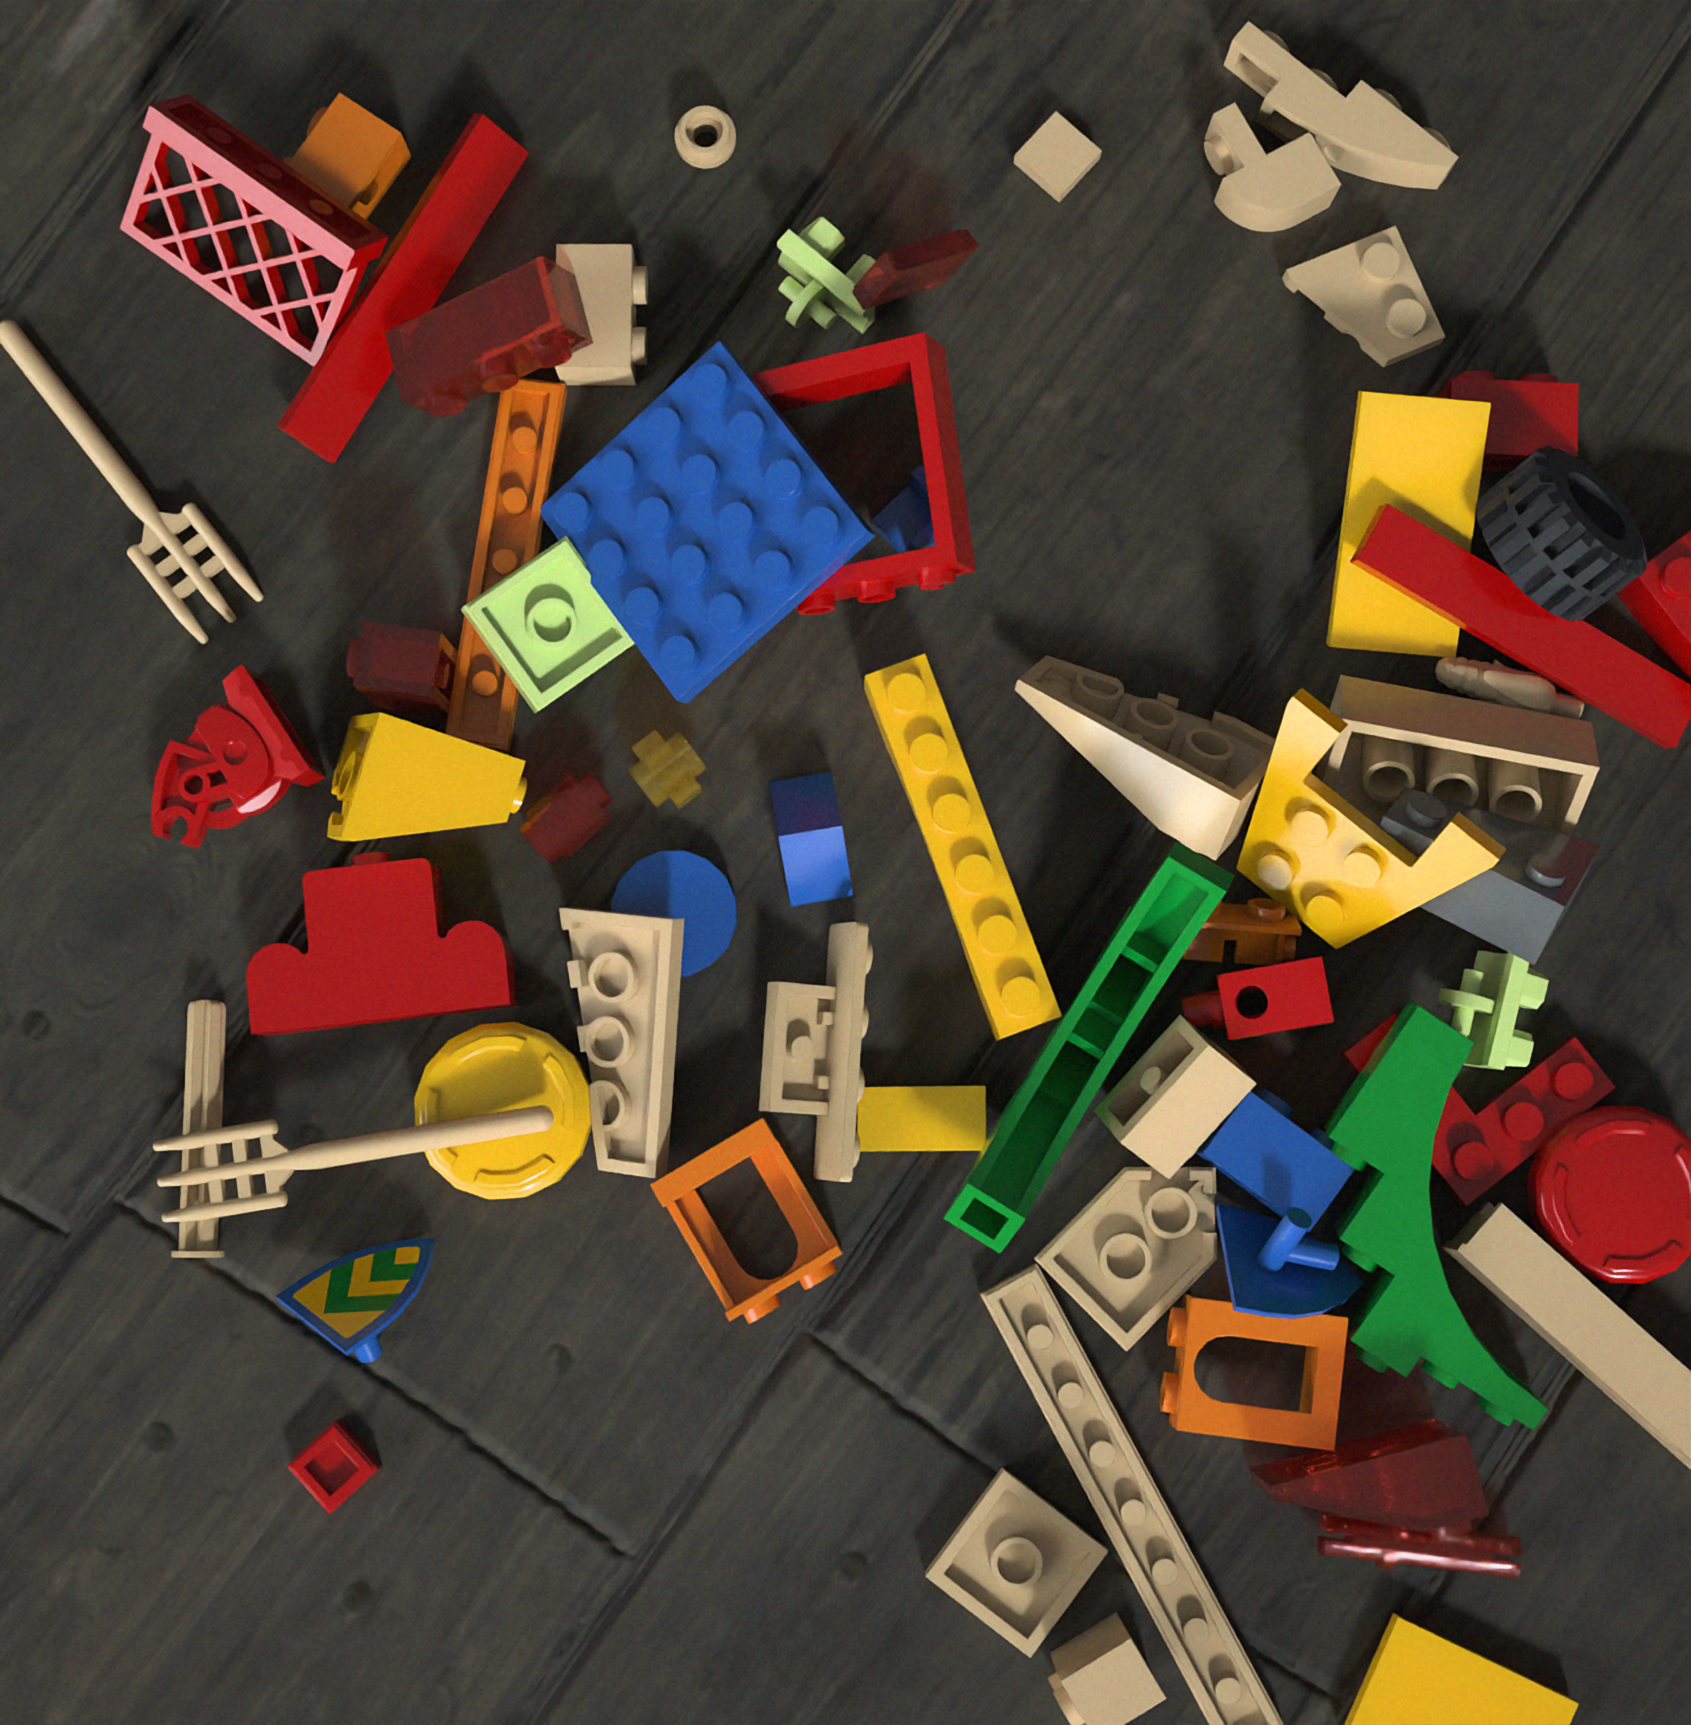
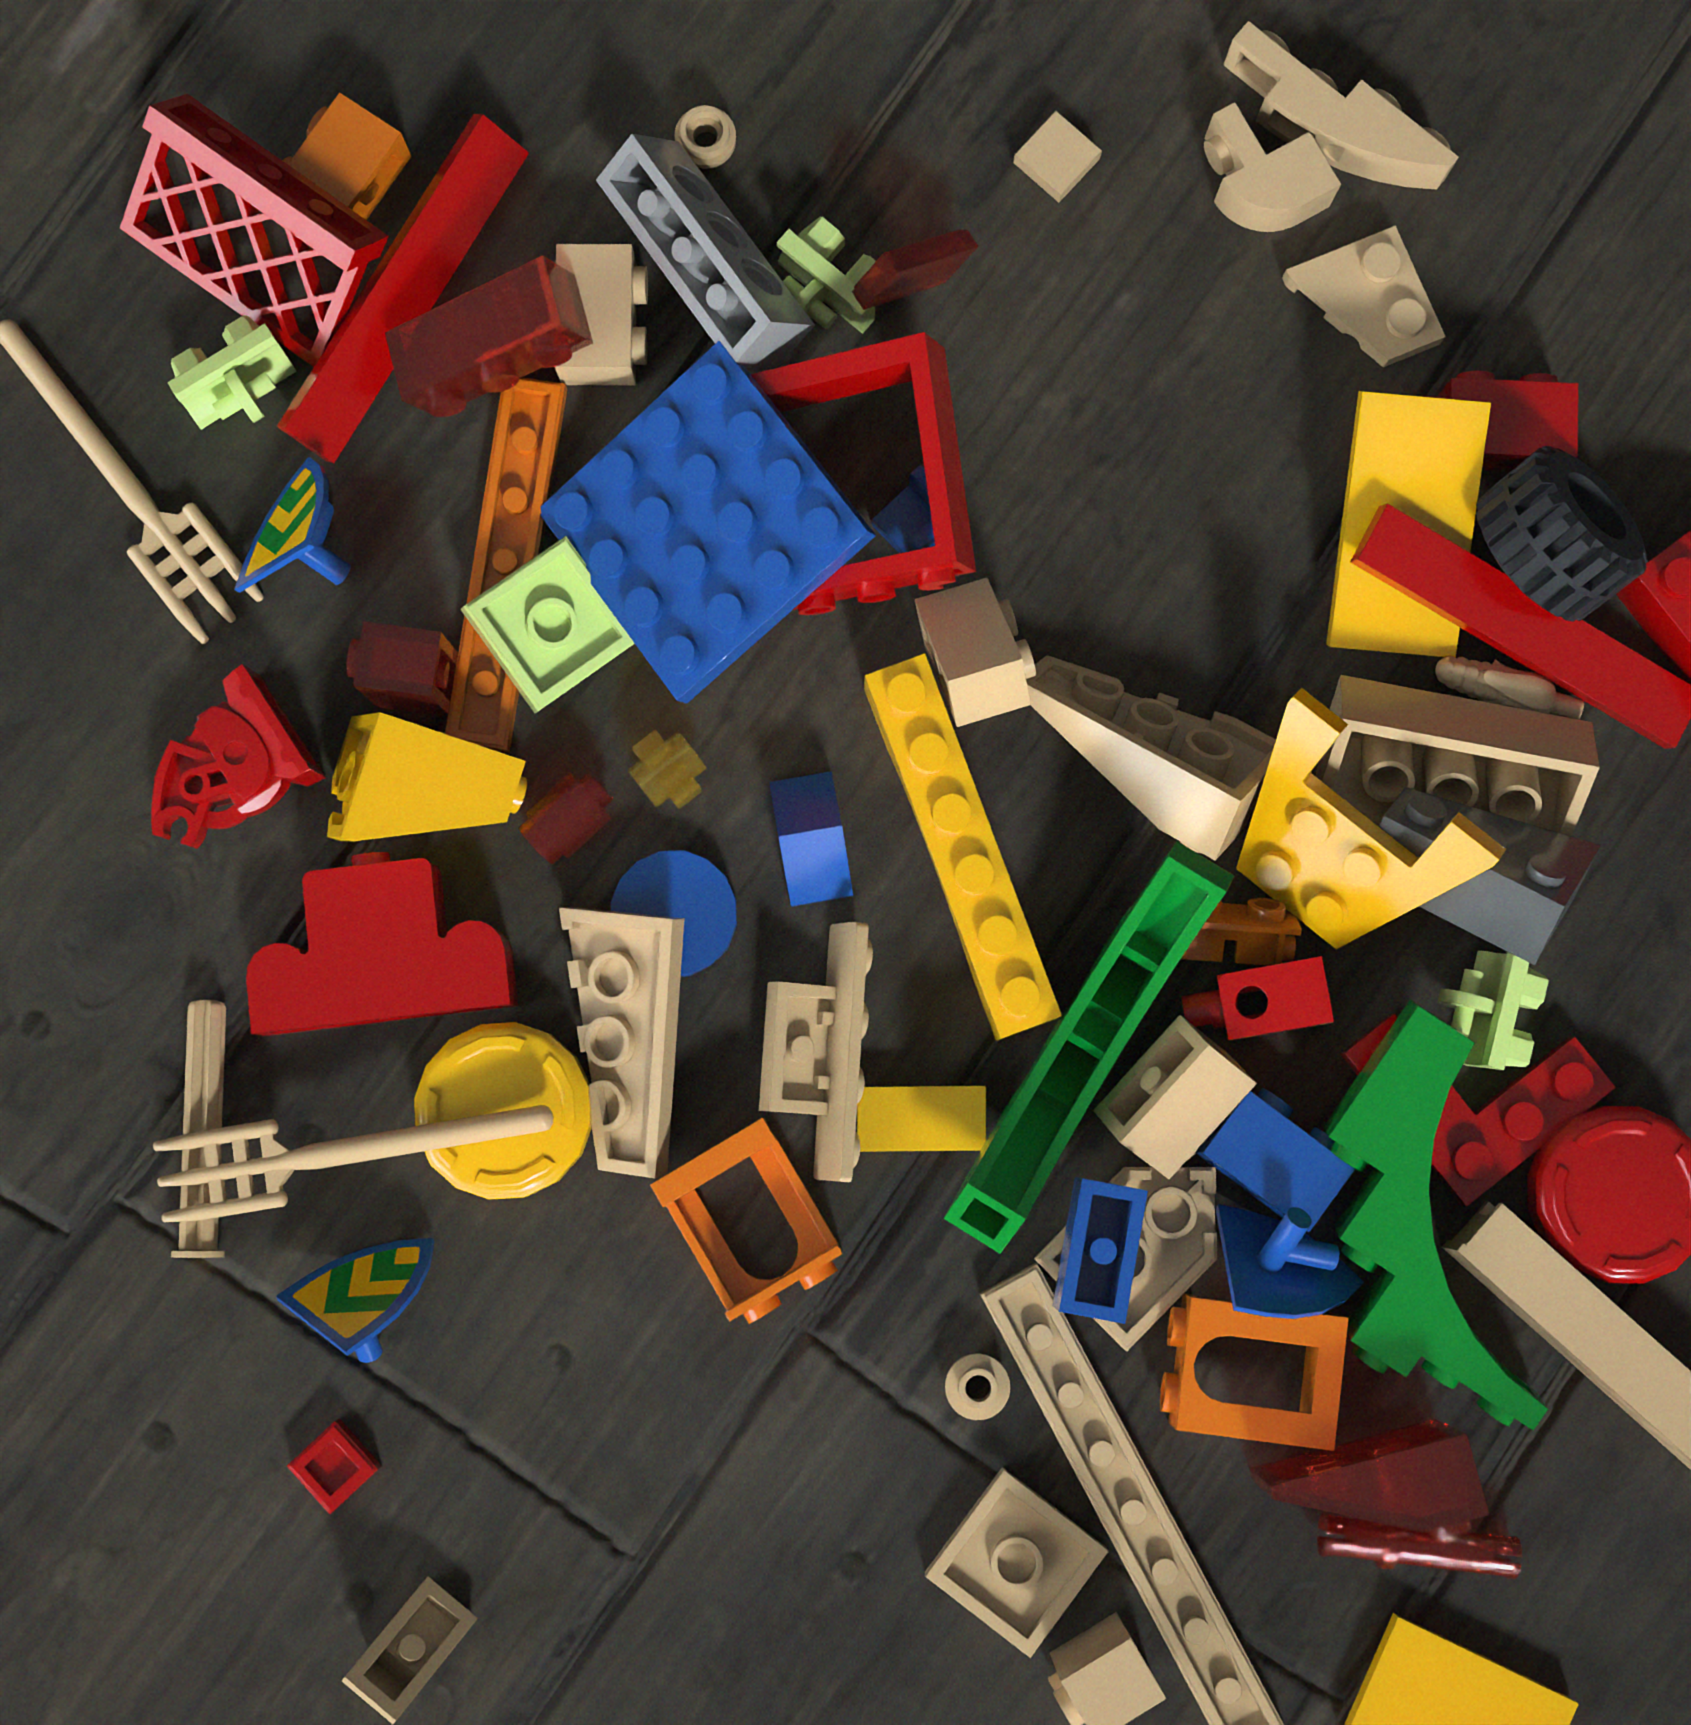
(232, 376): none -> yellowish green hips
(295, 530): none -> shield
(409, 1650): none -> tan slope
(704, 252): none -> light grey brick
(971, 1366): none -> tan plate
(975, 651): none -> tan brick
(1100, 1250): none -> blue brick

